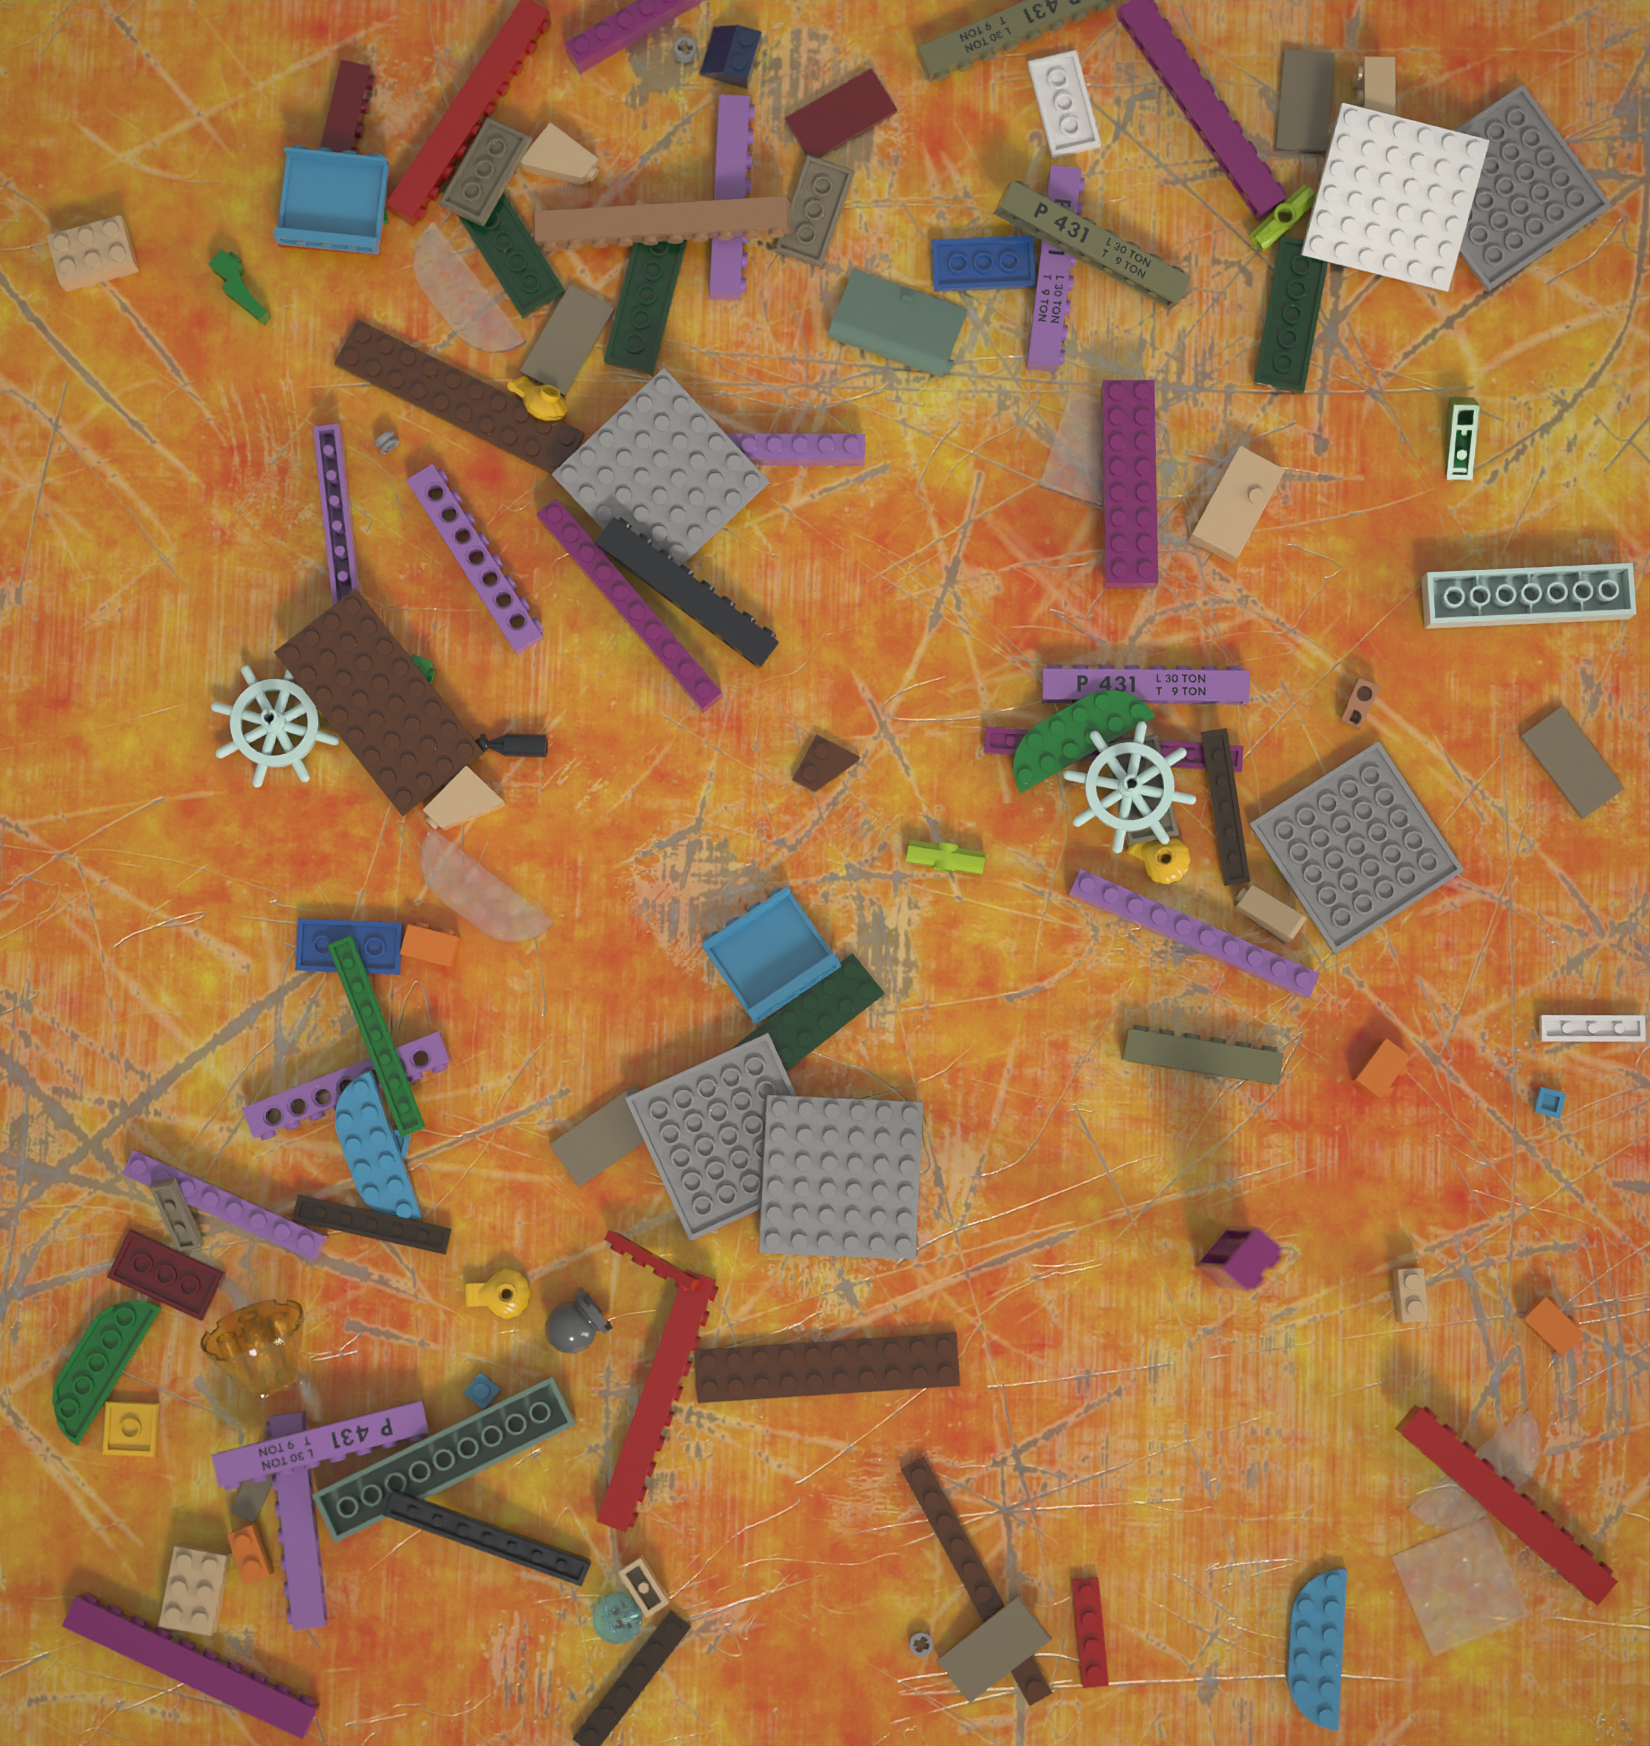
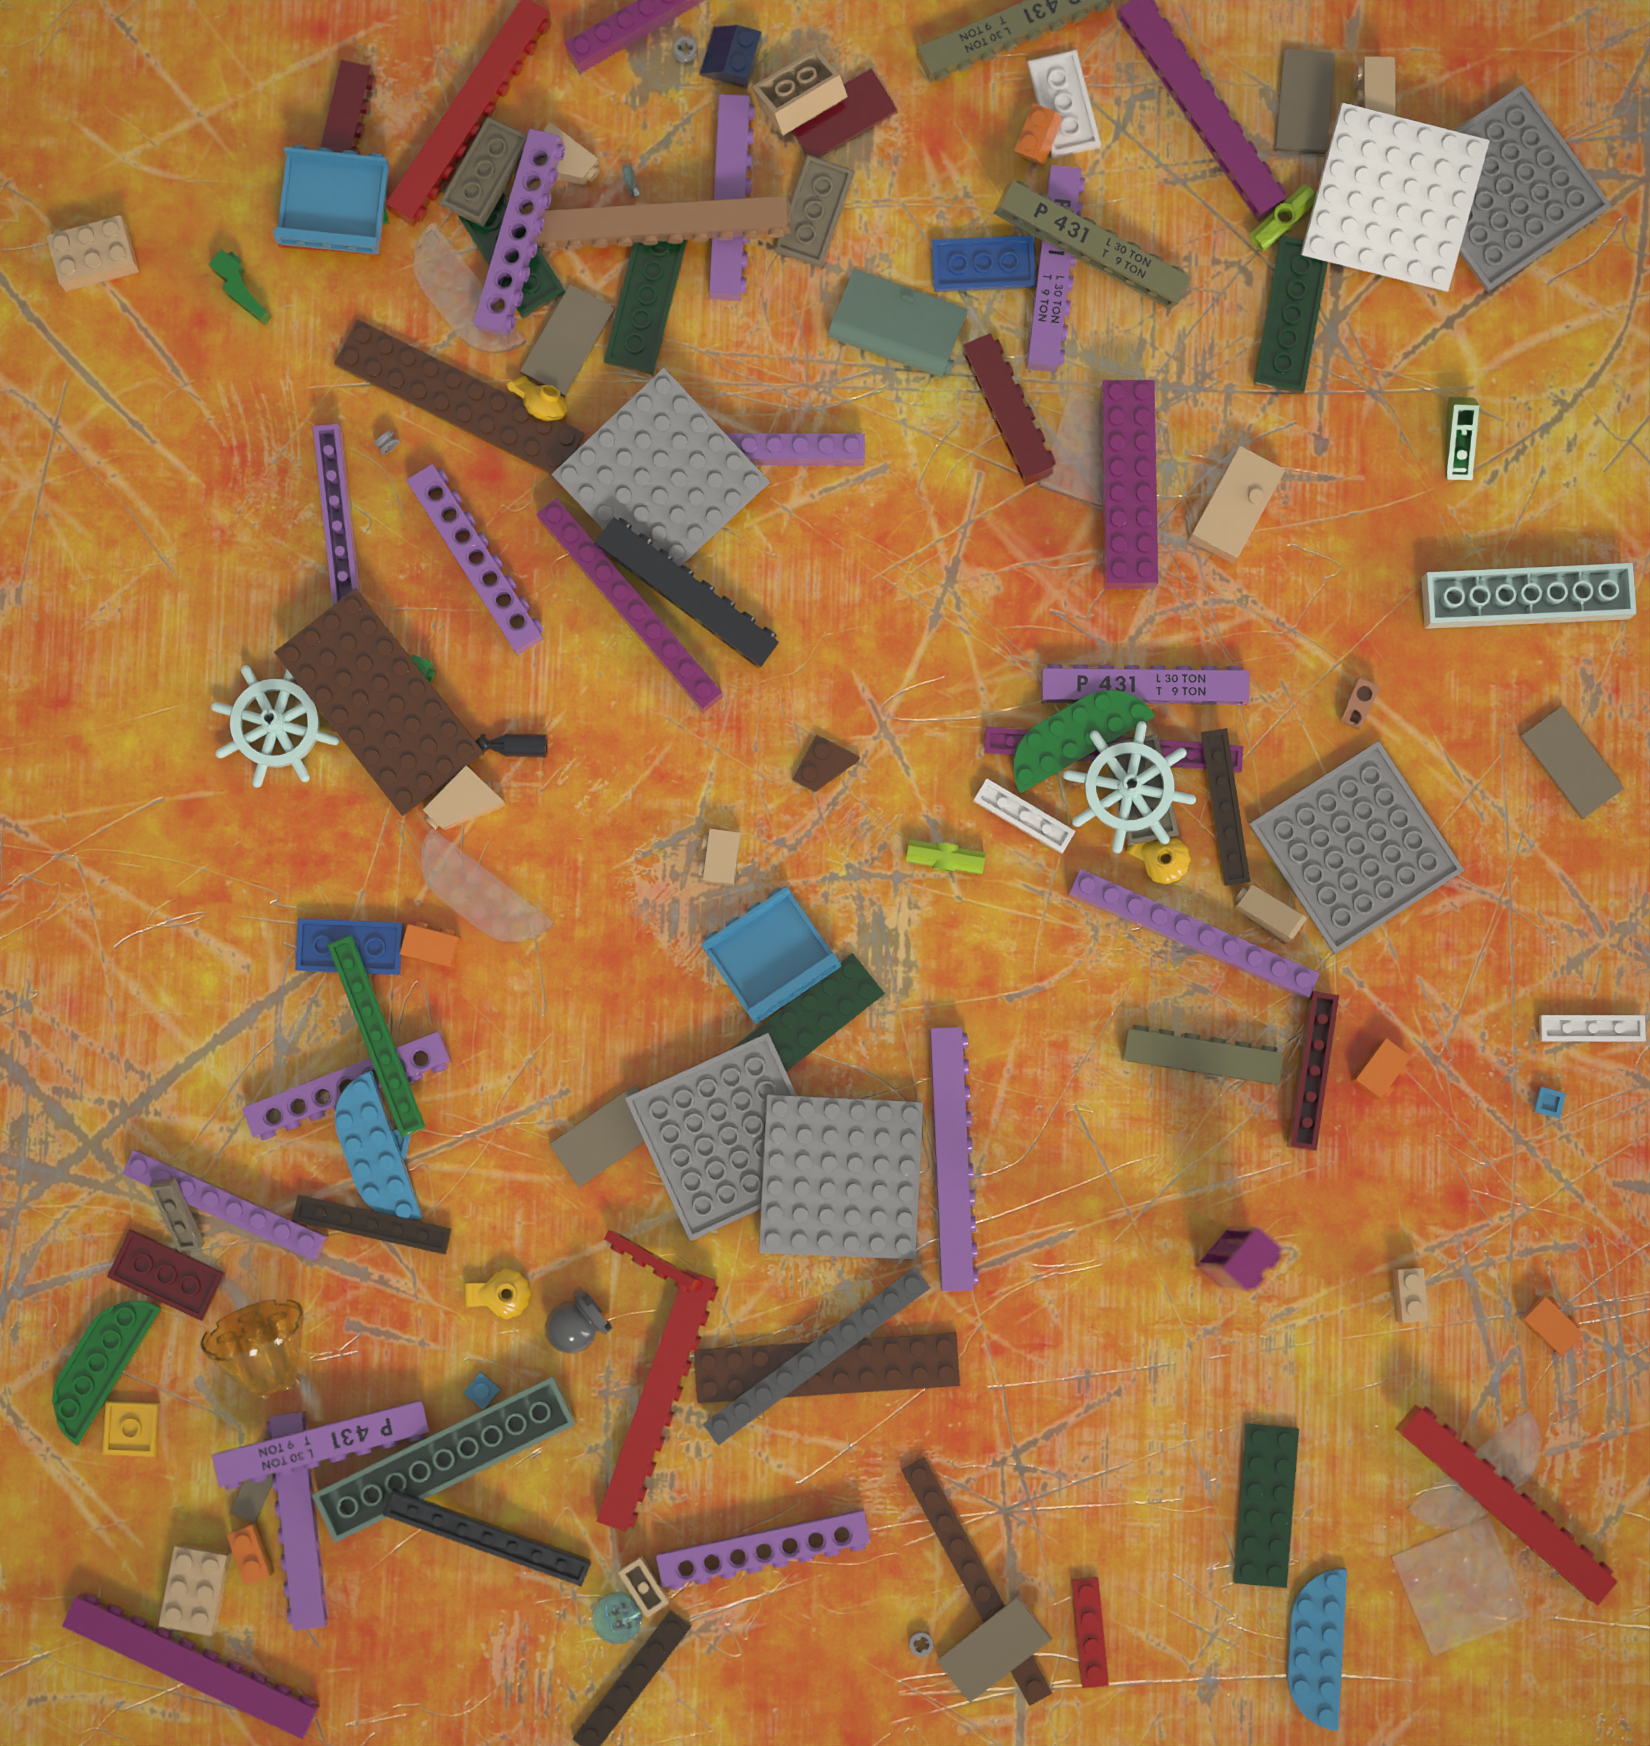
(536, 146): none -> medium lavender brick
(630, 180): none -> clear light blue tile
(669, 1560): none -> medium lavender brick
(720, 857): none -> tan brick
(799, 91): none -> tan brick
(816, 1356): none -> dark grey plate
(952, 1159): none -> medium lavender brick
(1008, 409): none -> dark red brick
(1024, 816): none -> white plate
(1038, 134): none -> orange brick
(1266, 1505): none -> dark green plate
(1312, 1071): none -> dark red brick

